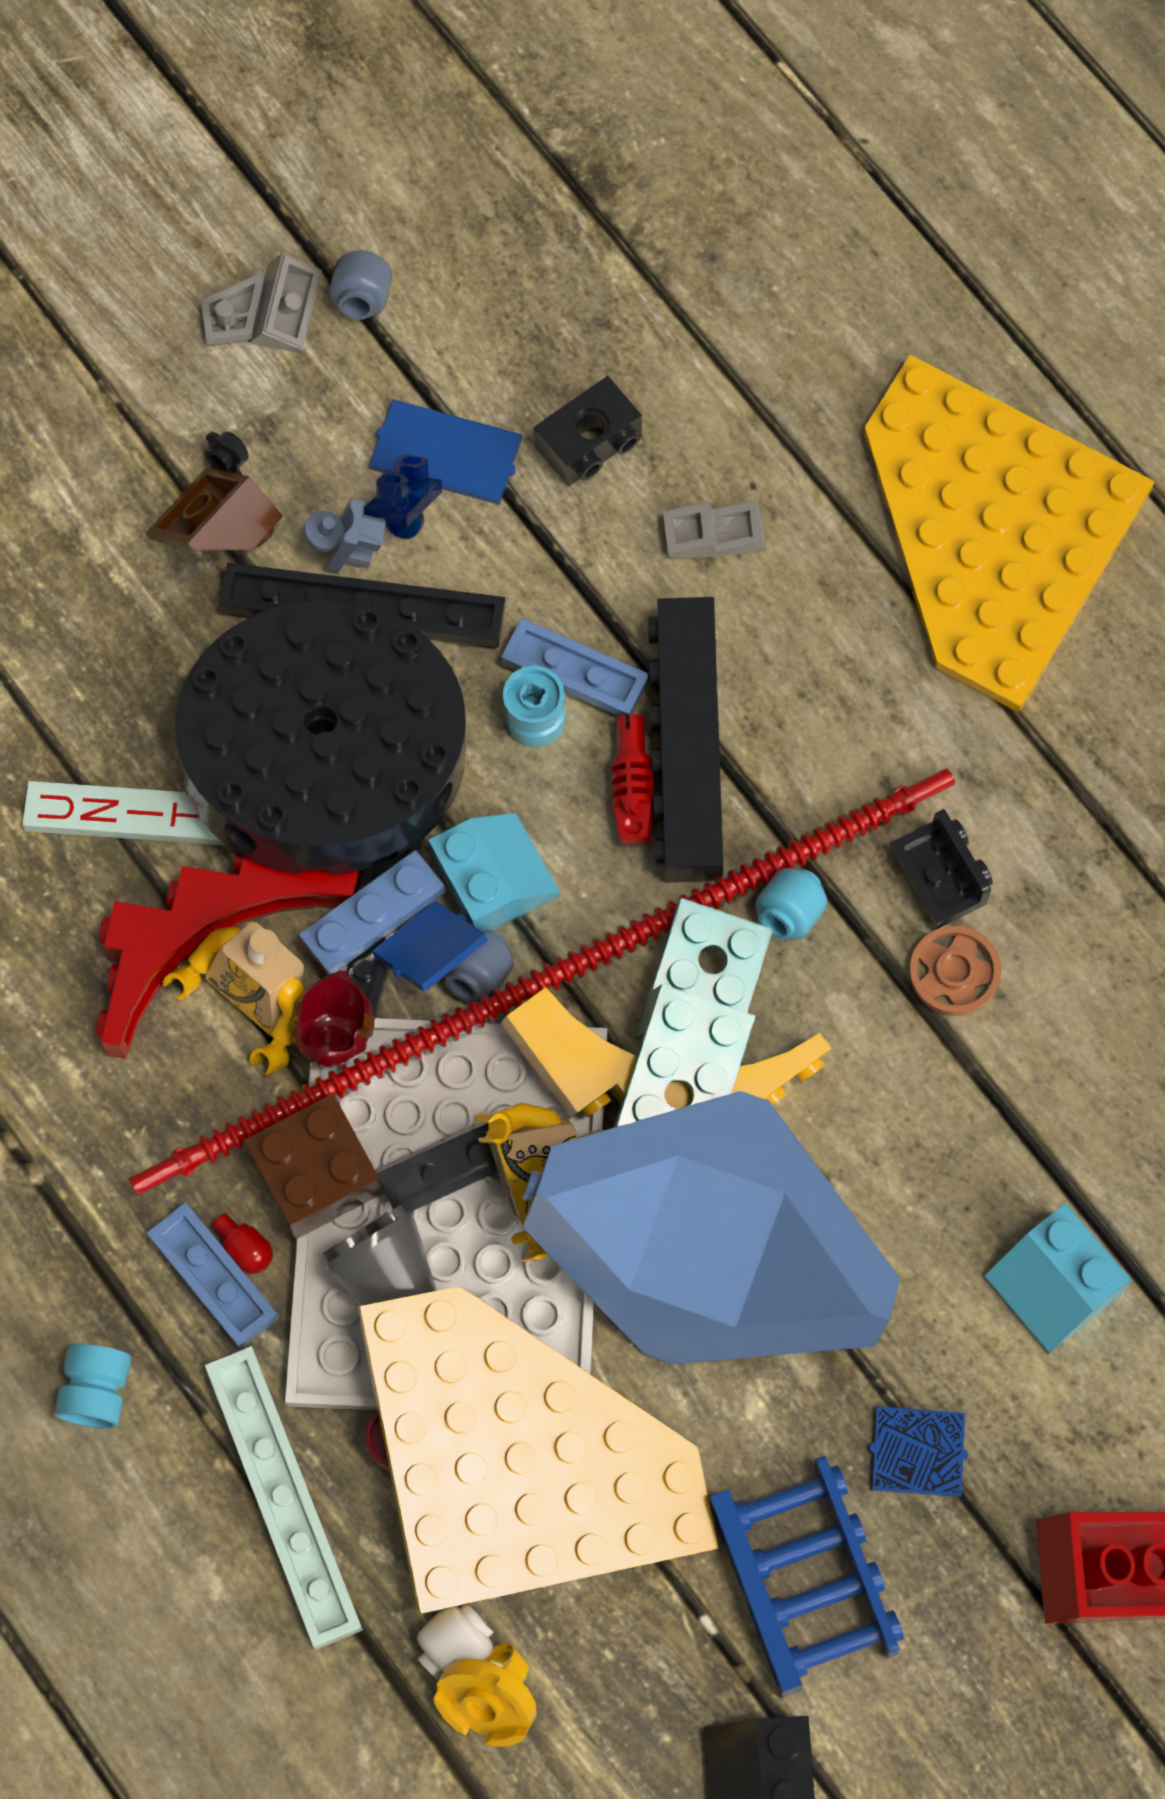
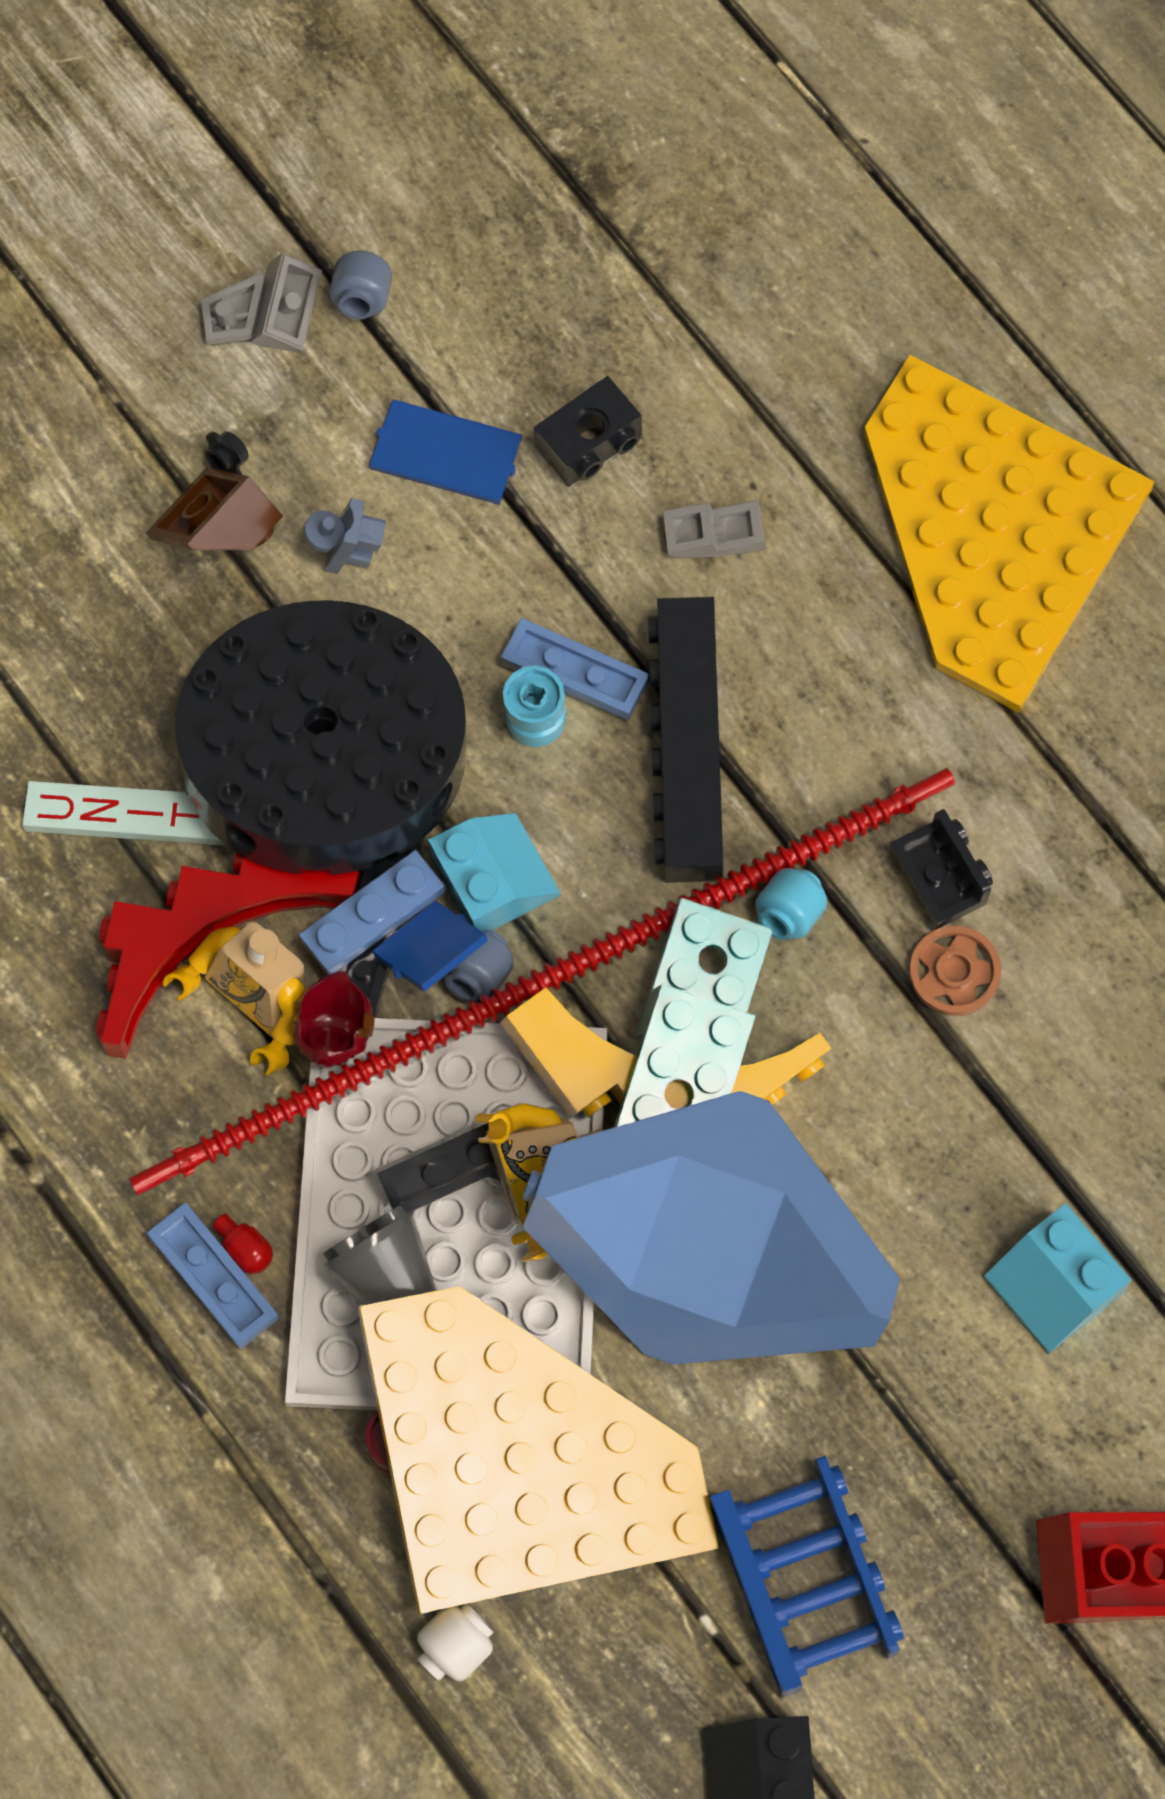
(93, 1378): medium azure wheel -> none
(283, 1498): light aqua plate -> none
(314, 1166): reddish brown brick -> none
(404, 496): clear blue hips -> none
(432, 611): black plate -> none
(488, 1696): yellow tile -> none
(632, 782): red hinge -> none
(918, 1452): blue piece -> none

